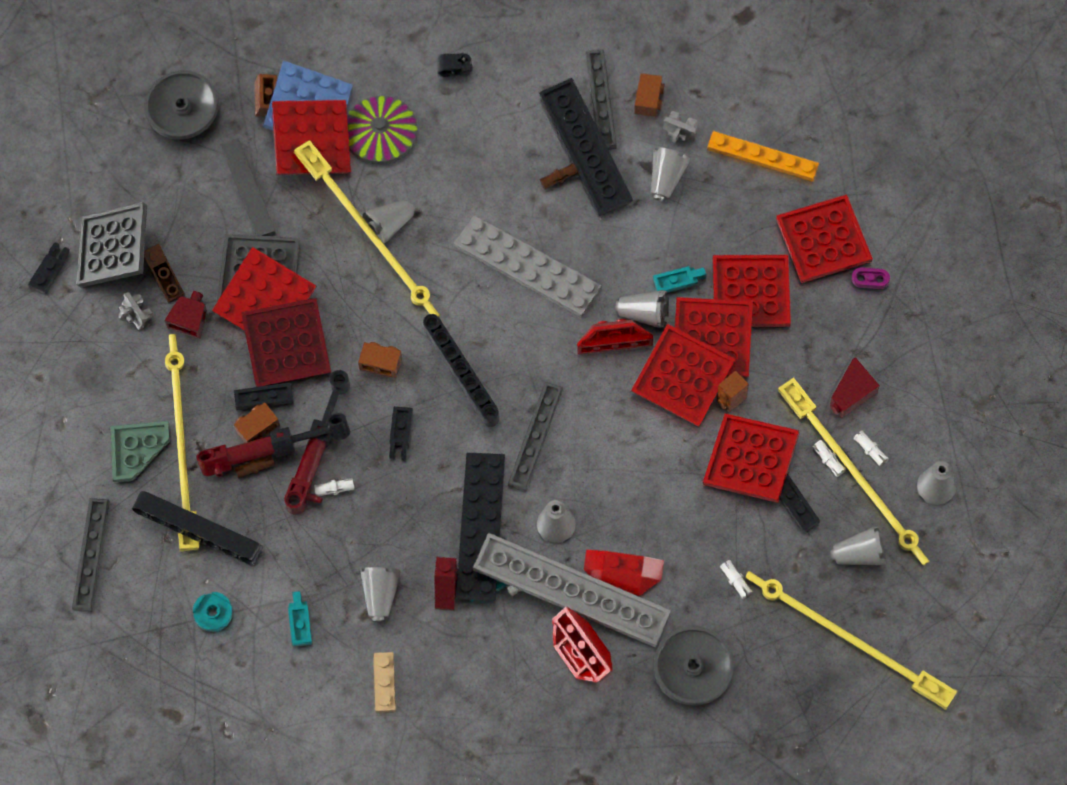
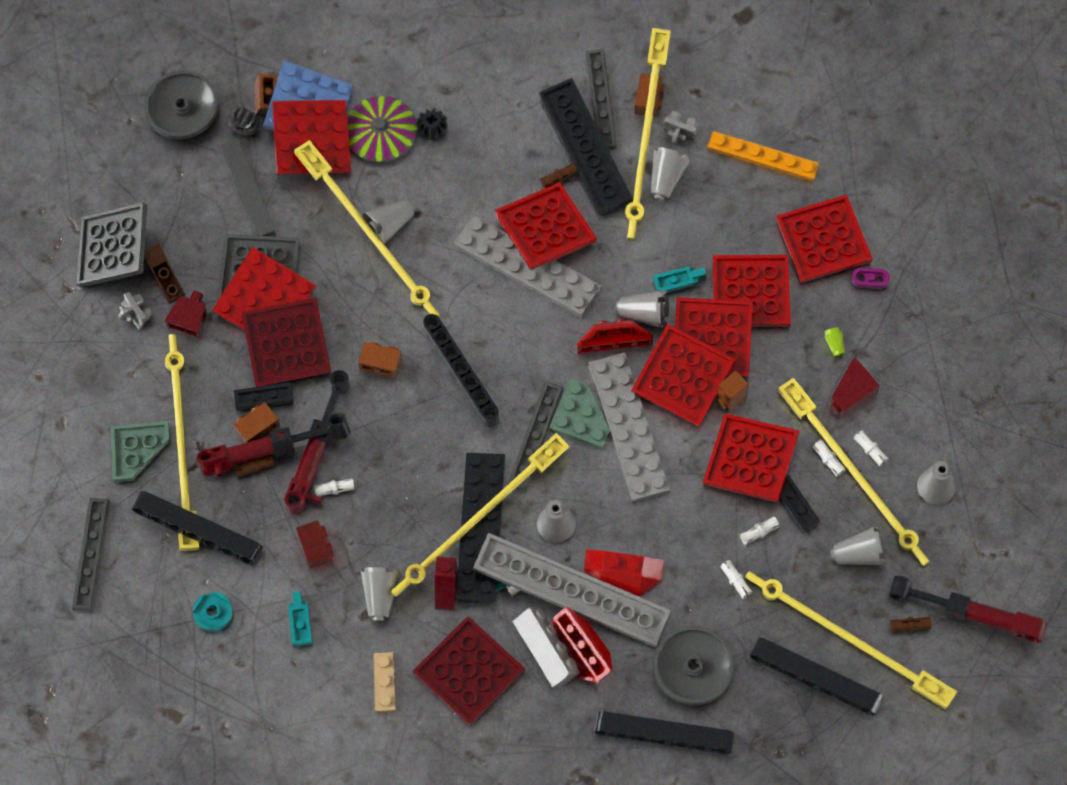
(48, 269): black hinge -> none
(243, 121): none -> dark grey gear
(314, 543): none -> clear red brick
(400, 430): black hinge -> none
(425, 123): none -> black gear
(452, 65): black piece -> none
(468, 671): none -> dark red plate
(539, 460): none -> light yellow bar
(545, 226): none -> red plate
(546, 647): none -> brick
(580, 416): none -> sand green plate
(628, 427): none -> light grey plate
(656, 58): none -> light yellow bar
(664, 732): none -> black beam
(759, 530): none -> white pin
(817, 676): none -> black beam
(834, 338): none -> lime cone
(910, 624): none -> reddish brown pin
(962, 608): none -> piece

